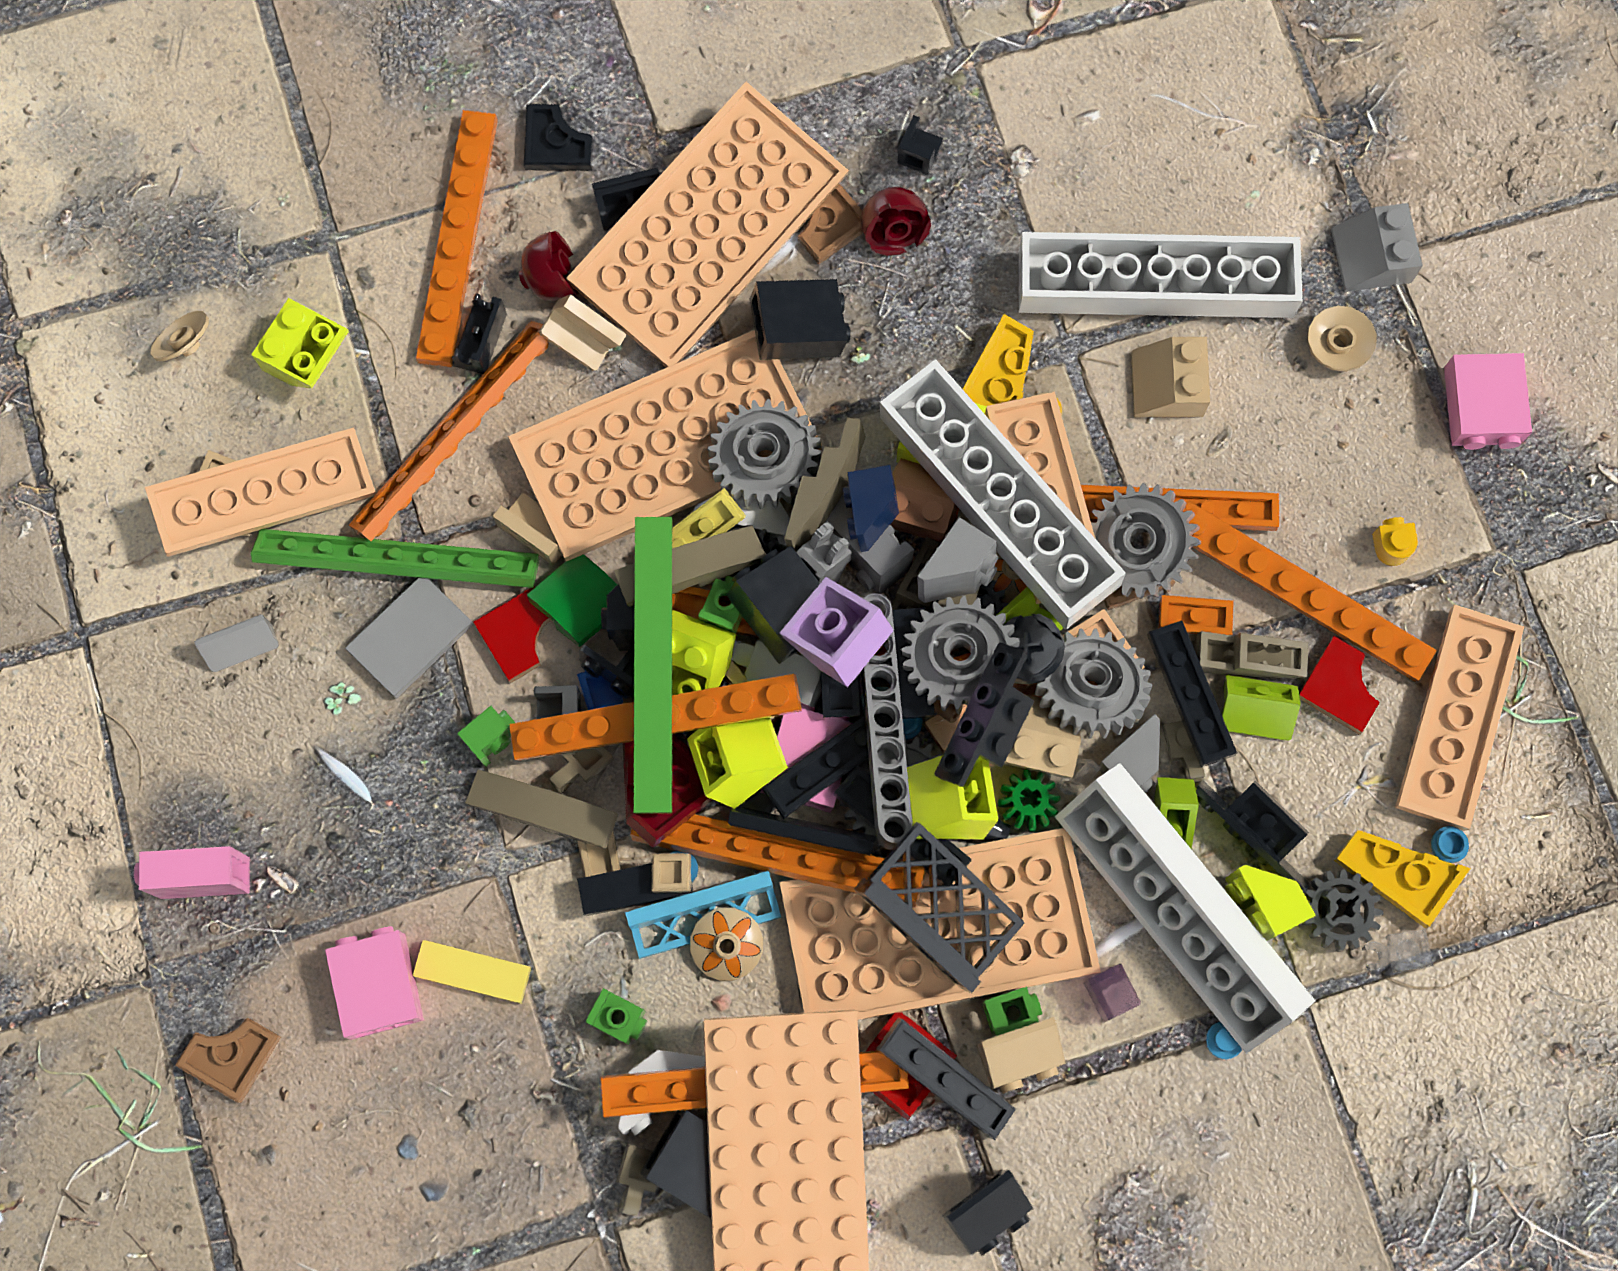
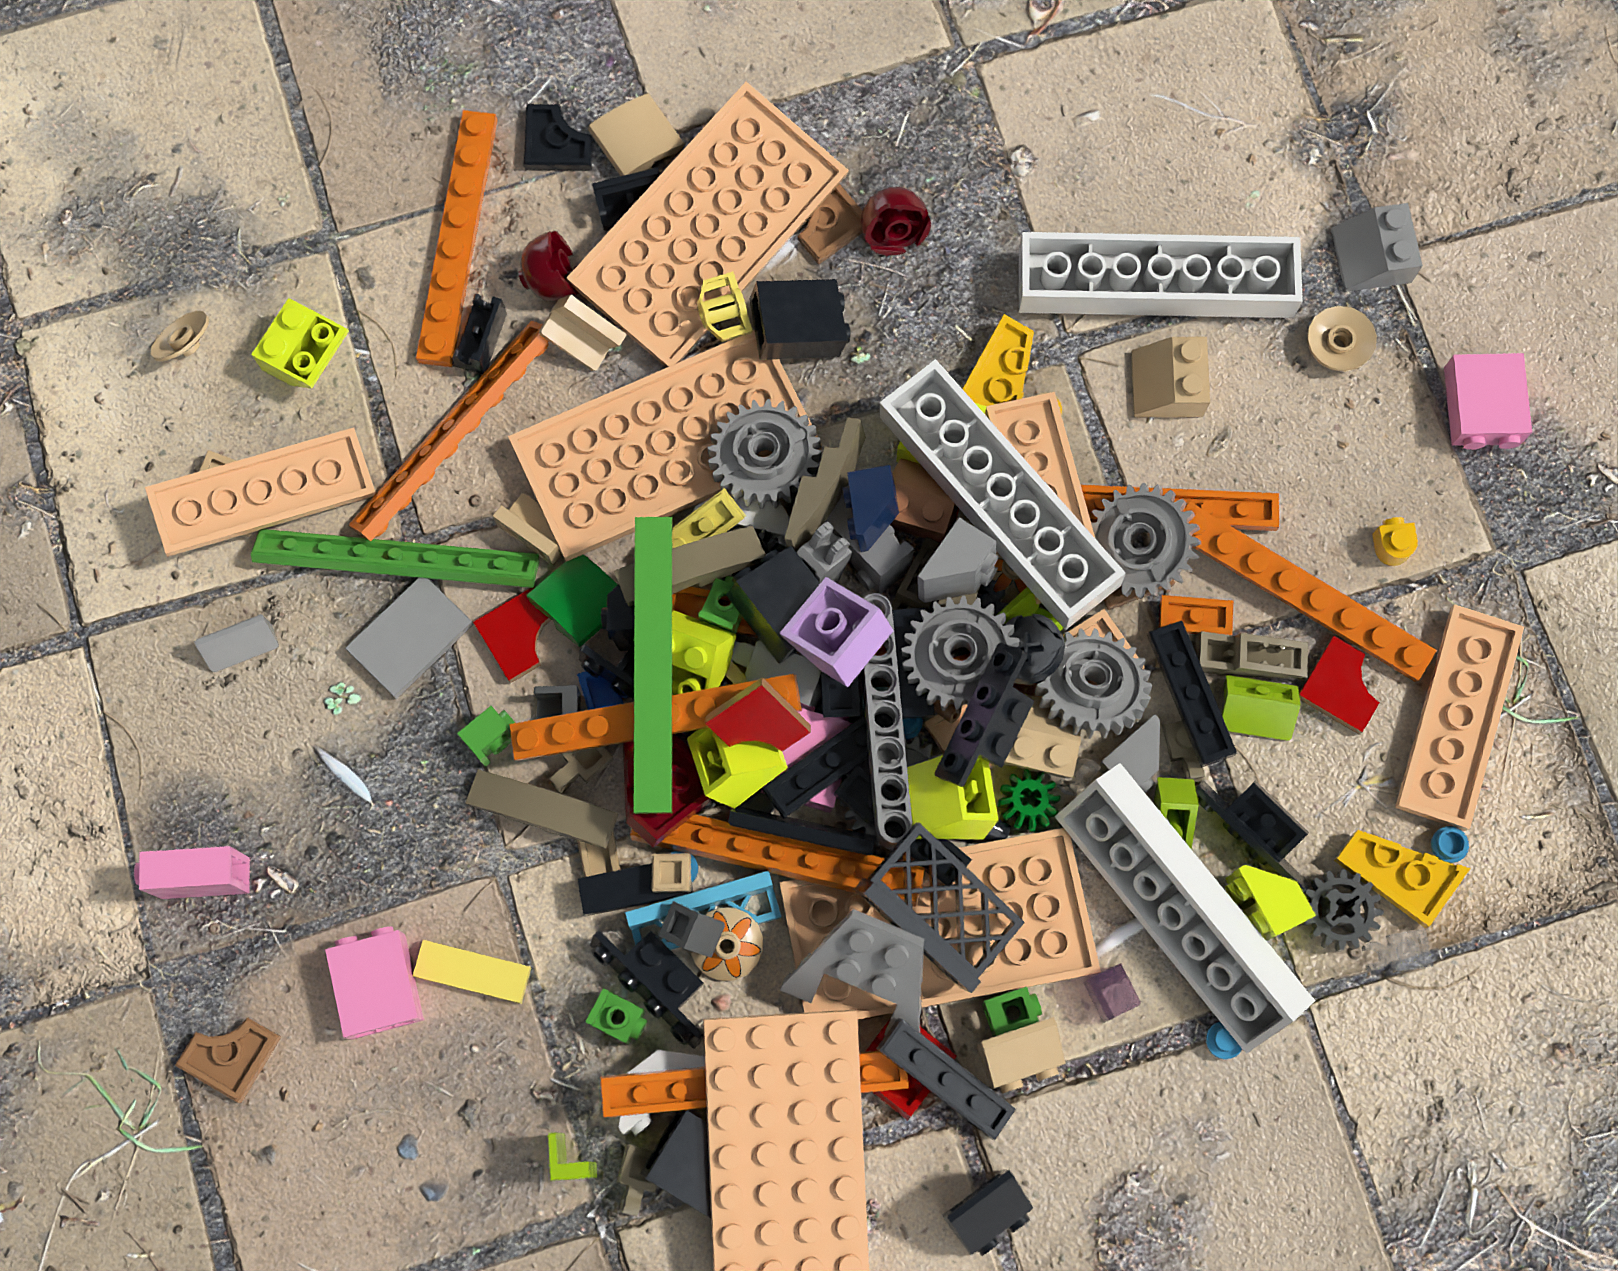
(559, 1168): none -> lime panel
(635, 135): none -> tan slope
(657, 977): none -> black bracket
(691, 930): none -> dark grey panel
(724, 308): none -> light yellow piece
(758, 715): none -> red tile
(870, 958): none -> light grey wing
(918, 148): black panel -> none

